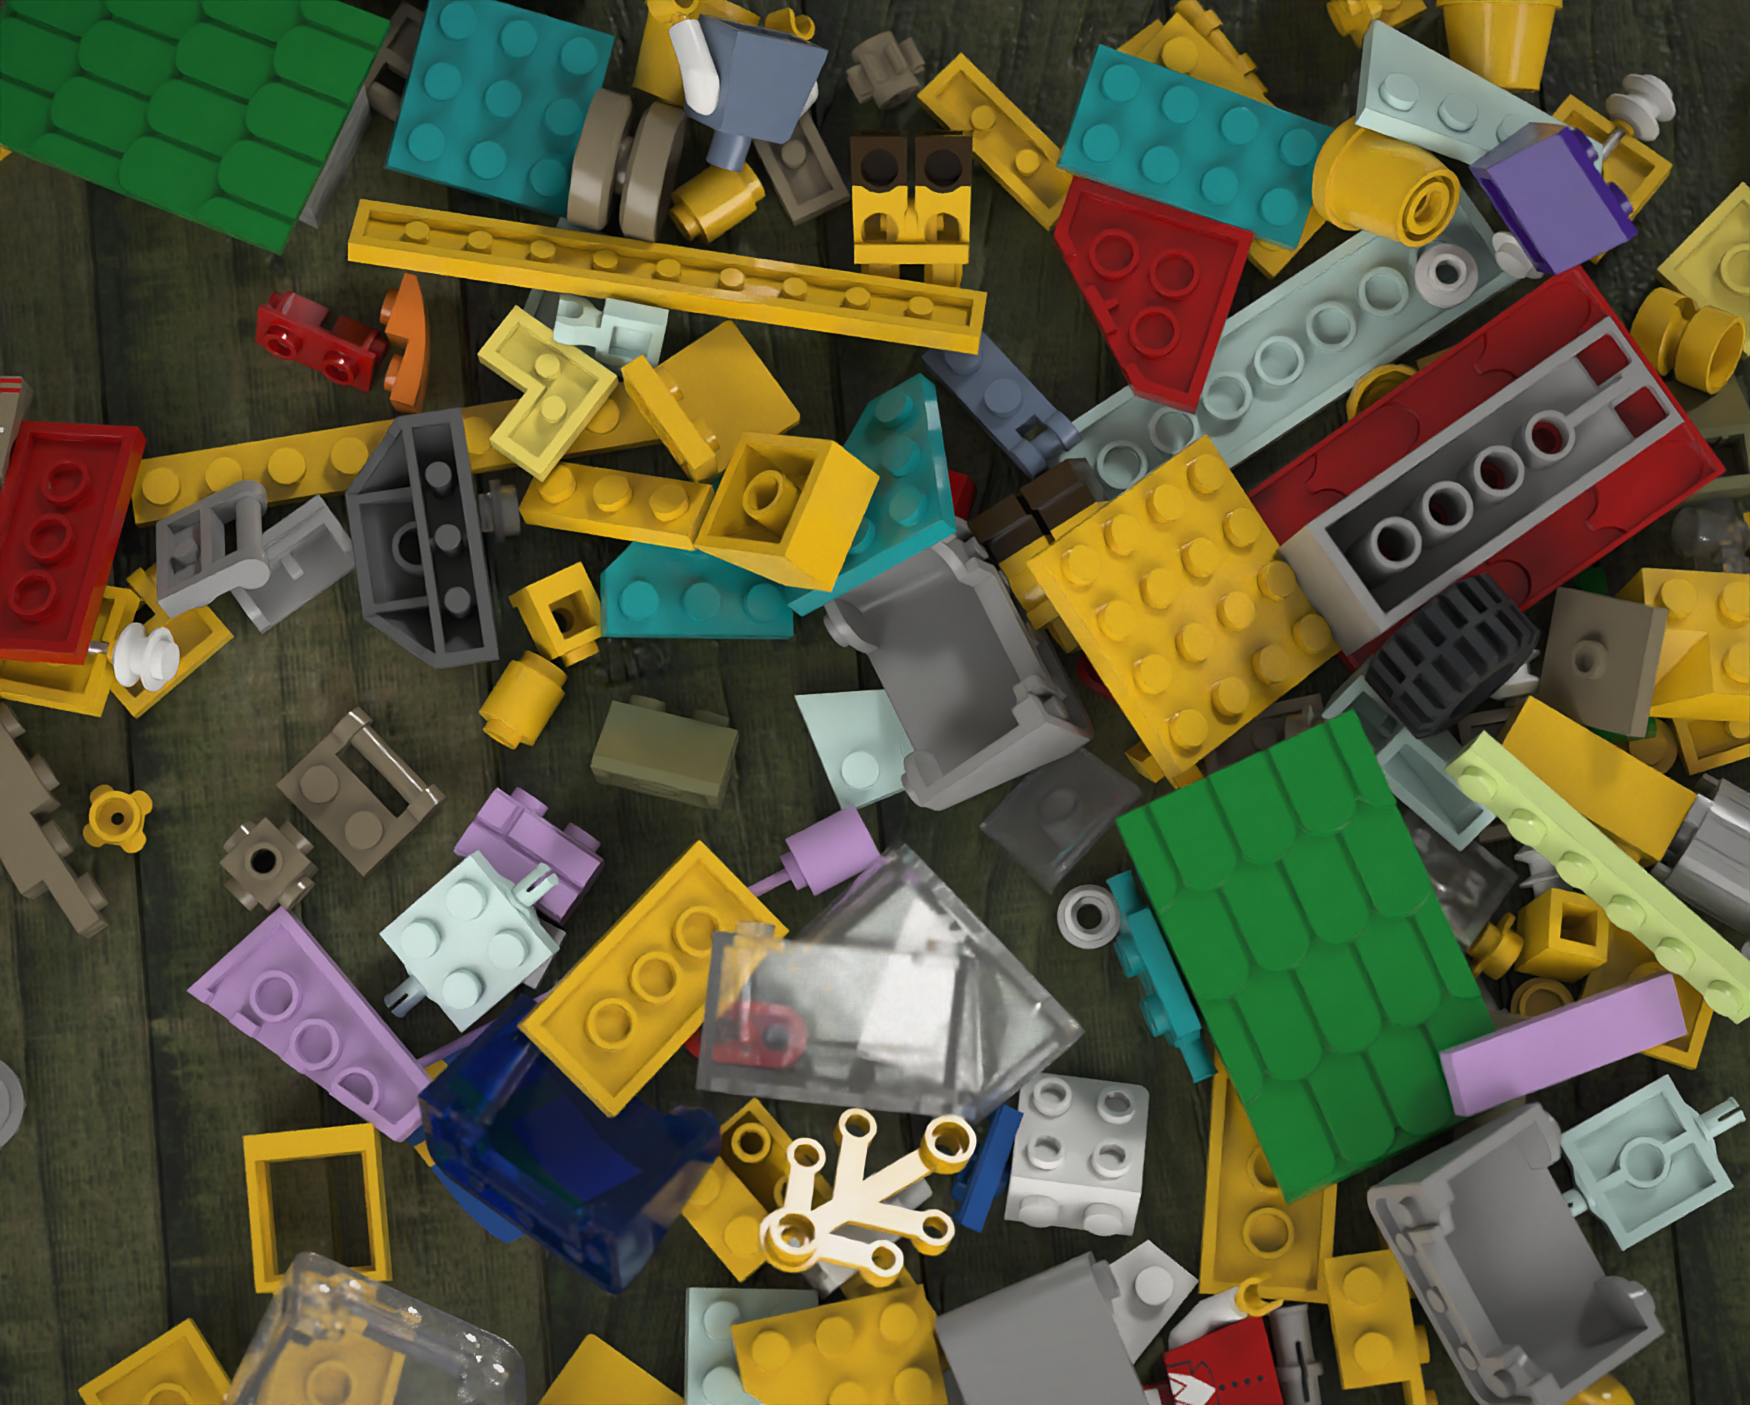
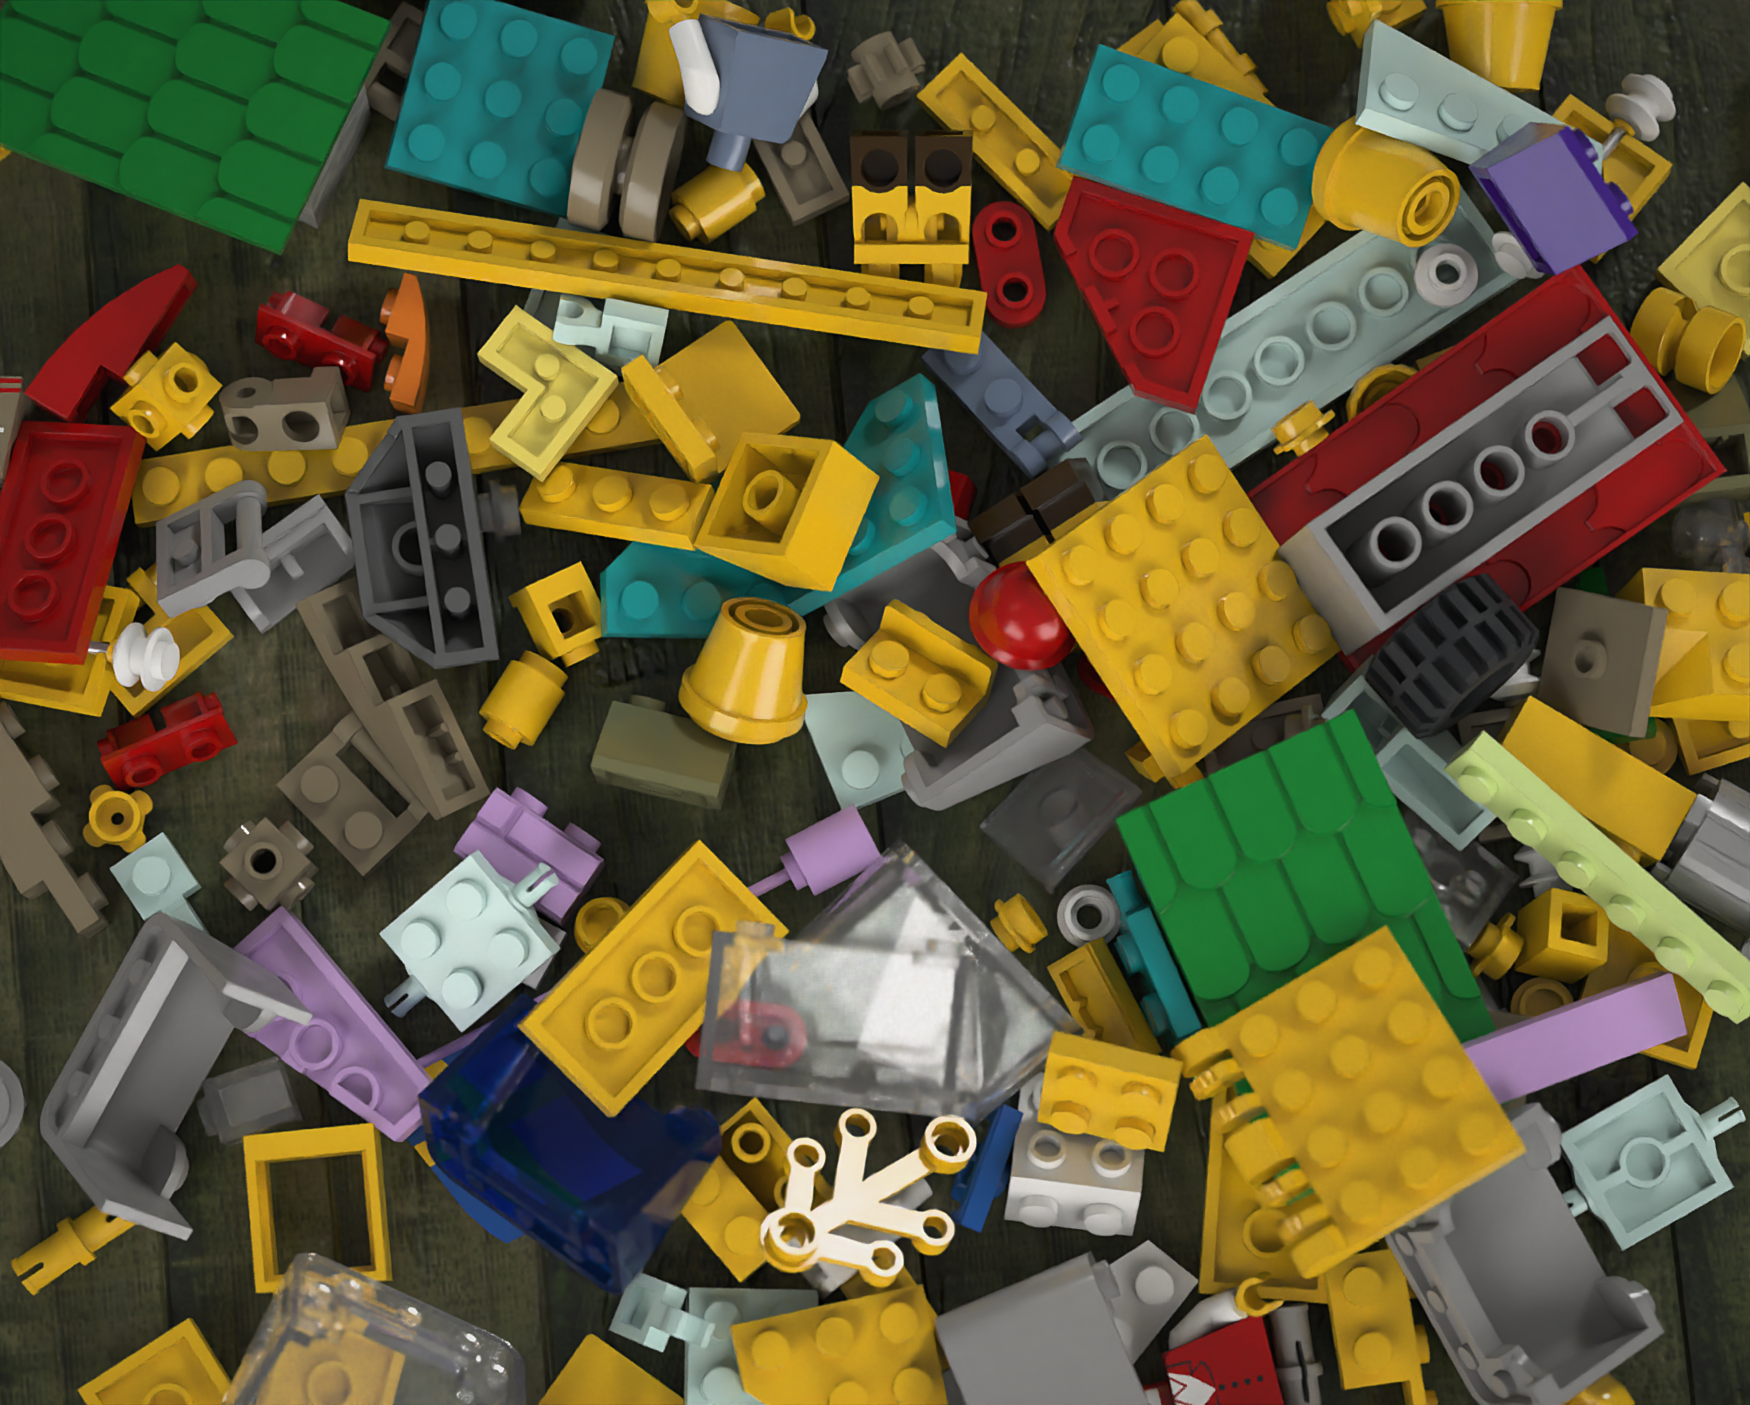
(70, 1245): none -> yellow pin
(110, 345): none -> red slope
(140, 755): none -> red hinge
(145, 1062): none -> light grey windscreen
(159, 881): none -> light aqua plate
(167, 395): none -> yellow brick
(248, 1102): none -> clear brick
(287, 412): none -> dark tan leg
(395, 707): none -> dark tan slope
(596, 919): none -> yellow plate
(652, 1313): none -> light aqua plate
(749, 674): none -> yellow piece
(922, 674): none -> yellow bracket
(1008, 263): none -> red plate
(1018, 621): none -> red helmet
(1018, 924): none -> yellow plate
(1101, 998): none -> yellow plate
(1109, 1092): none -> yellow plate
(1301, 429): none -> yellow plate
(1356, 1092): none -> yellow hinge

